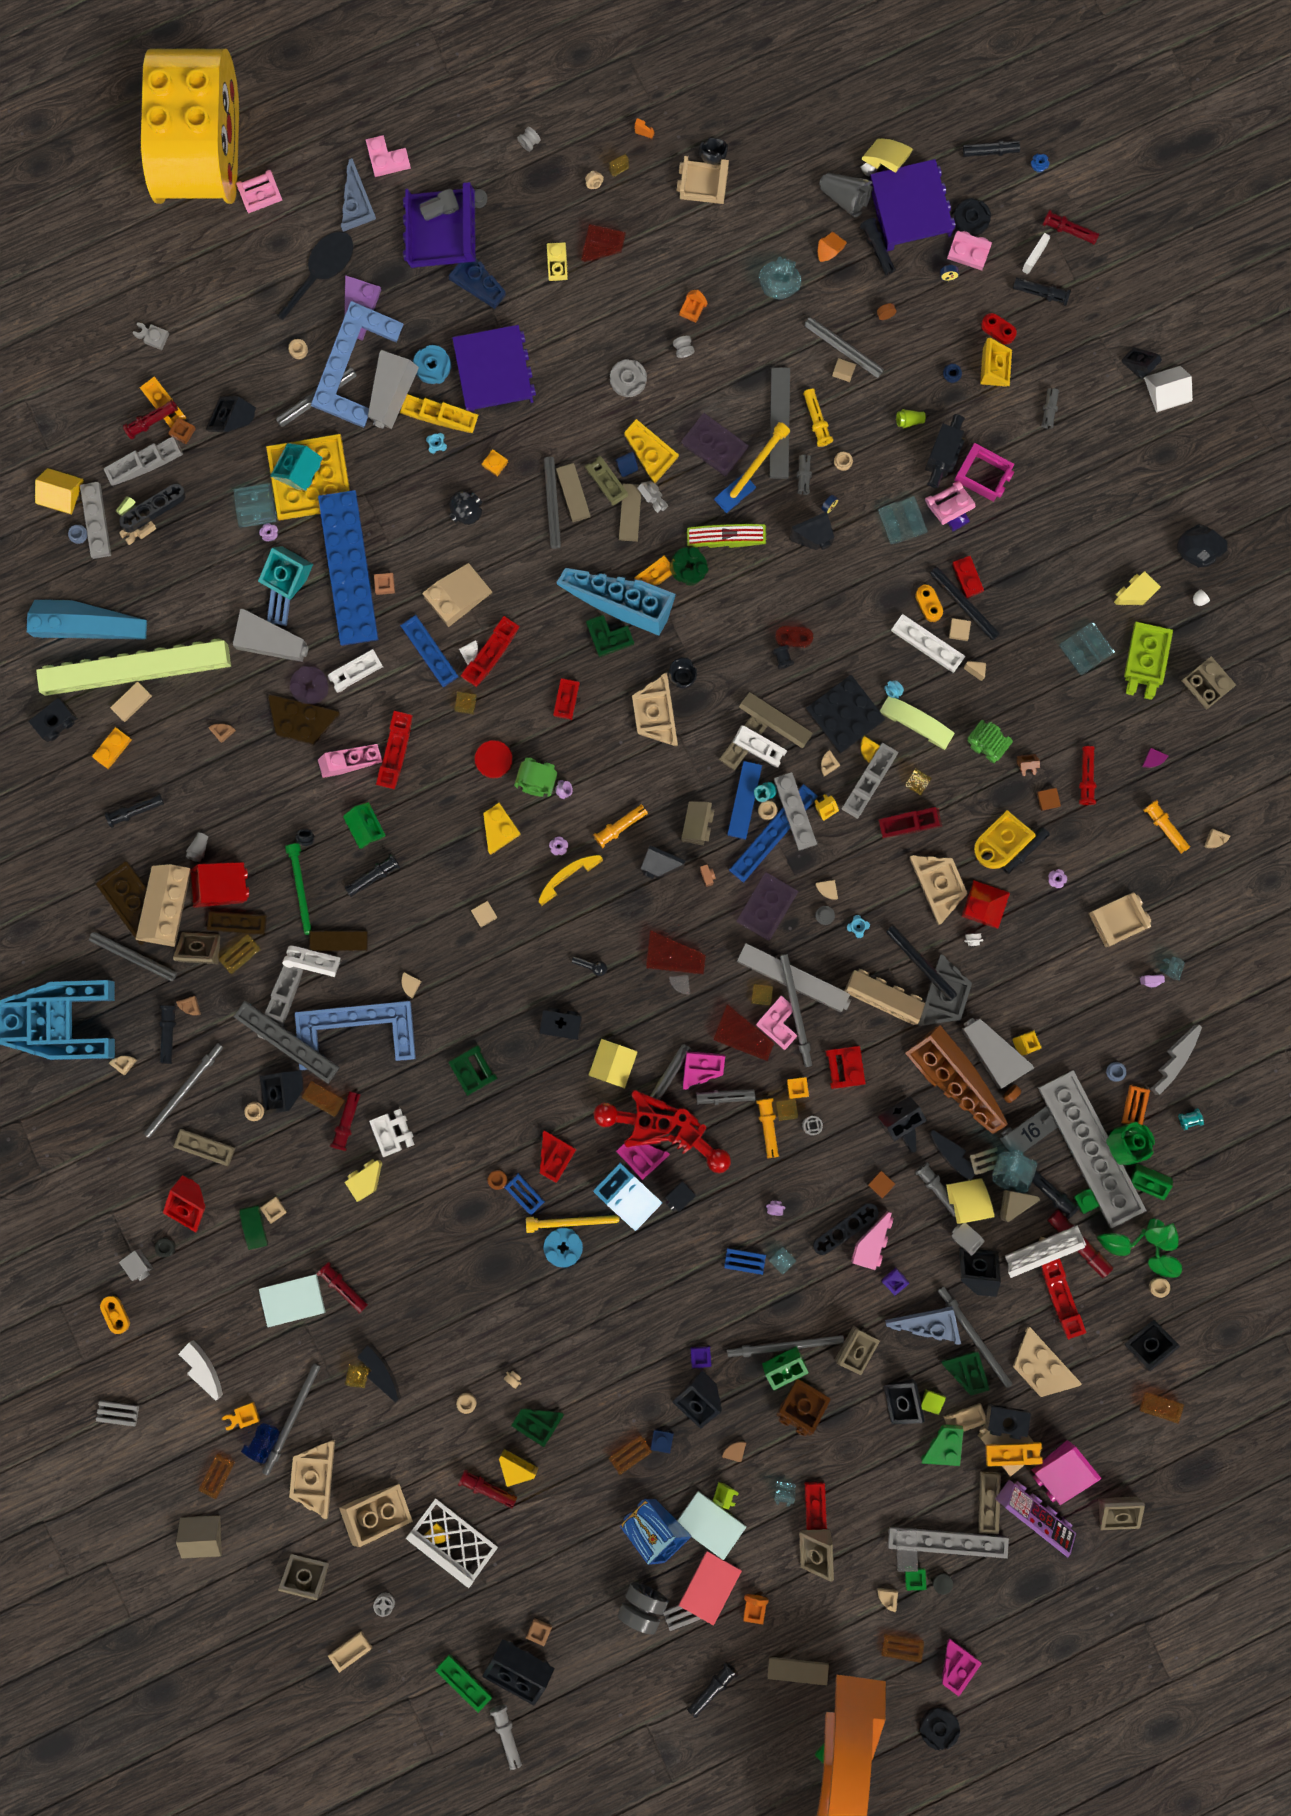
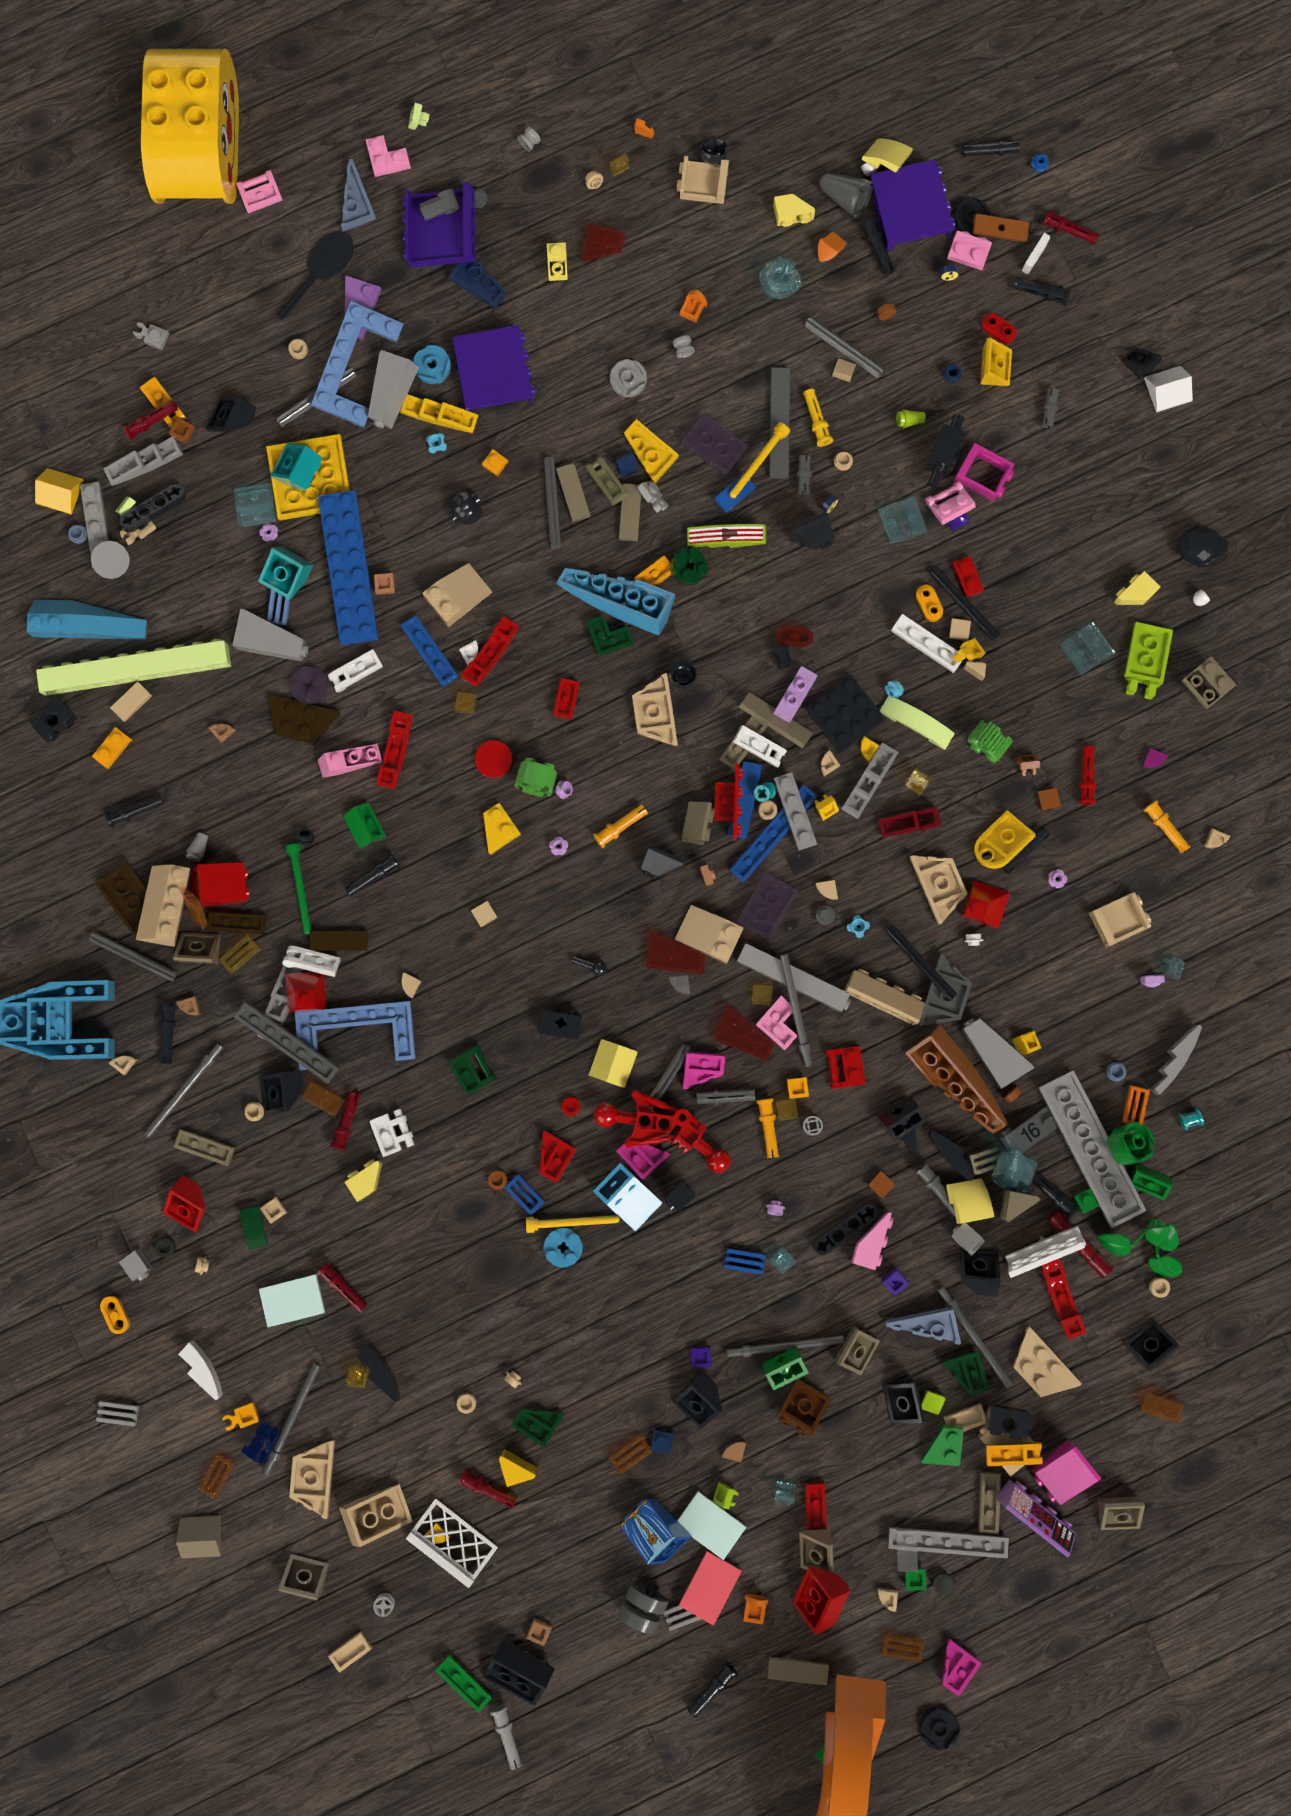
(110, 559): none -> light grey tile
(195, 909): none -> clear orange tile
(201, 1265): none -> tan plate
(306, 992): none -> red slope
(417, 117): none -> yellowish green tile
(571, 1106): none -> red tile
(588, 863): yellow slope -> none
(709, 934): none -> tan slope
(727, 801): none -> red bracket
(791, 210): none -> light yellow slope
(795, 694): none -> lavender plate
(821, 1598): none -> red slope
(970, 650): none -> yellow plate
(1010, 229): none -> dark orange tile

